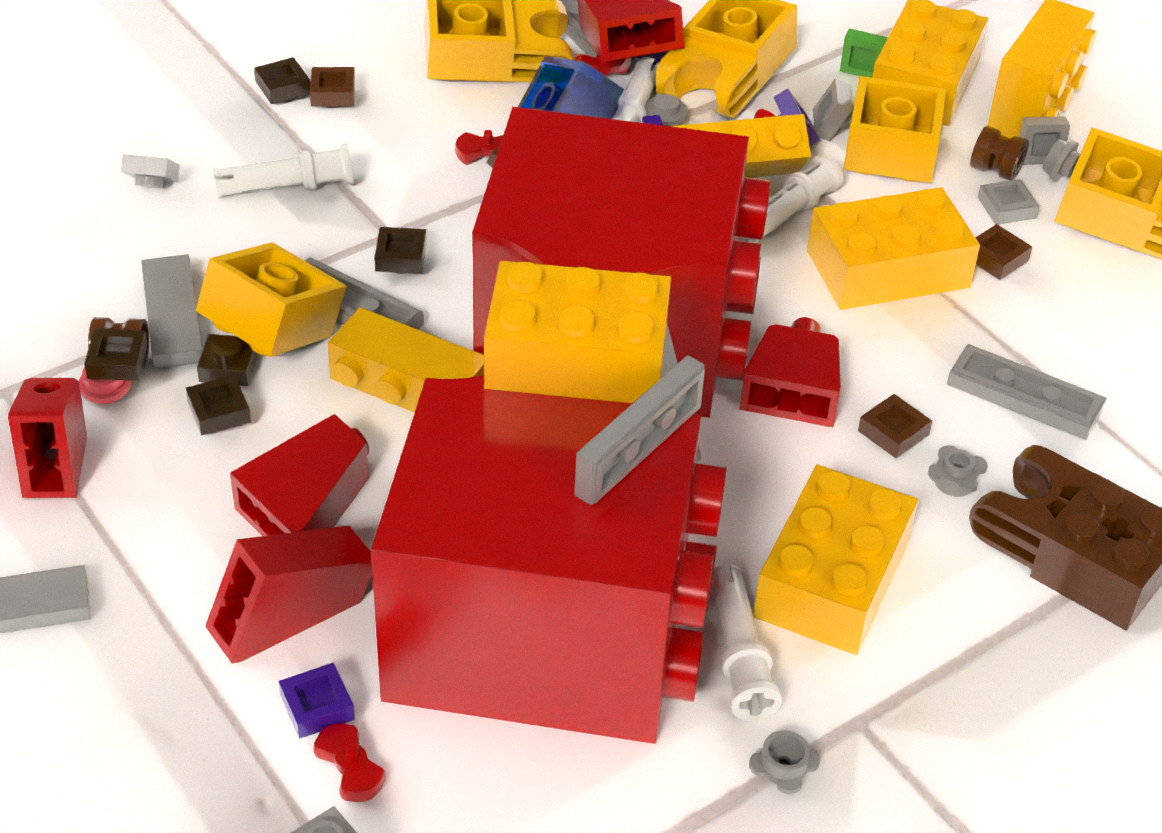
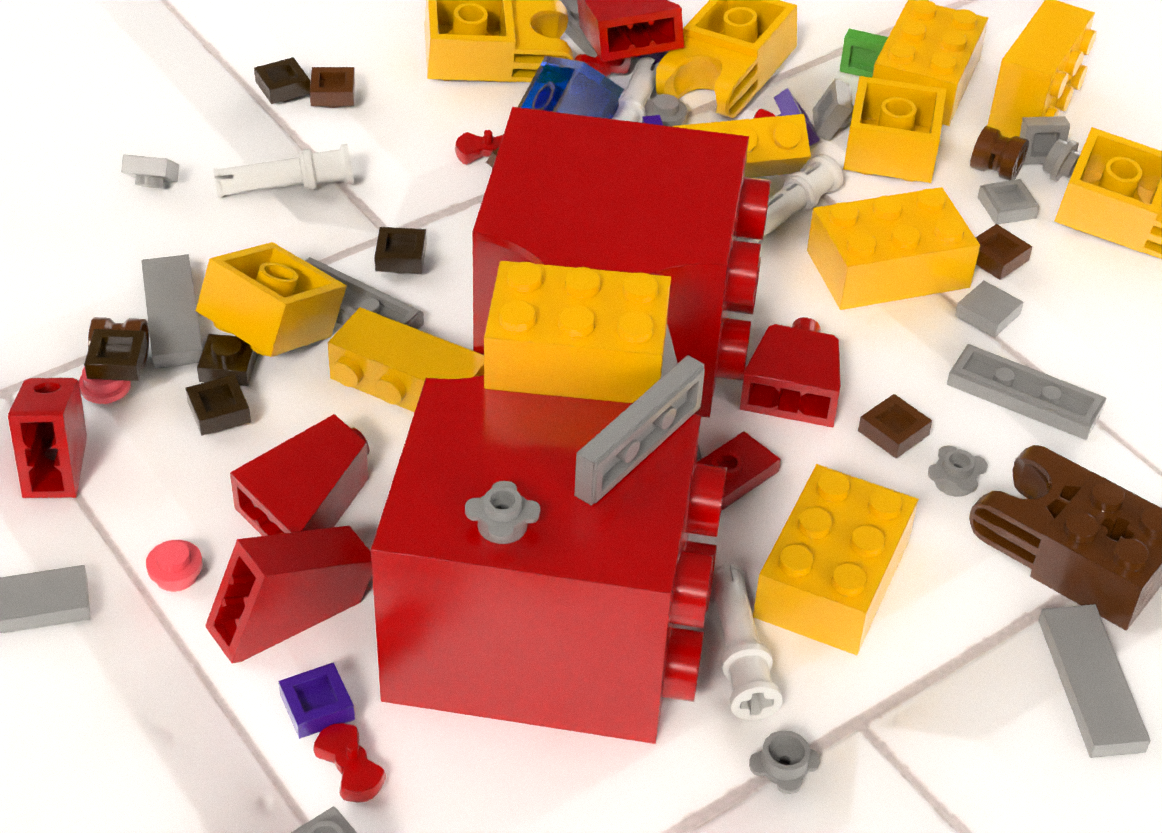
(174, 565): none -> coral plate
(502, 513): none -> light grey plate
(746, 464): none -> red plate
(989, 308): none -> light grey tile
(1094, 681): none -> light grey tile

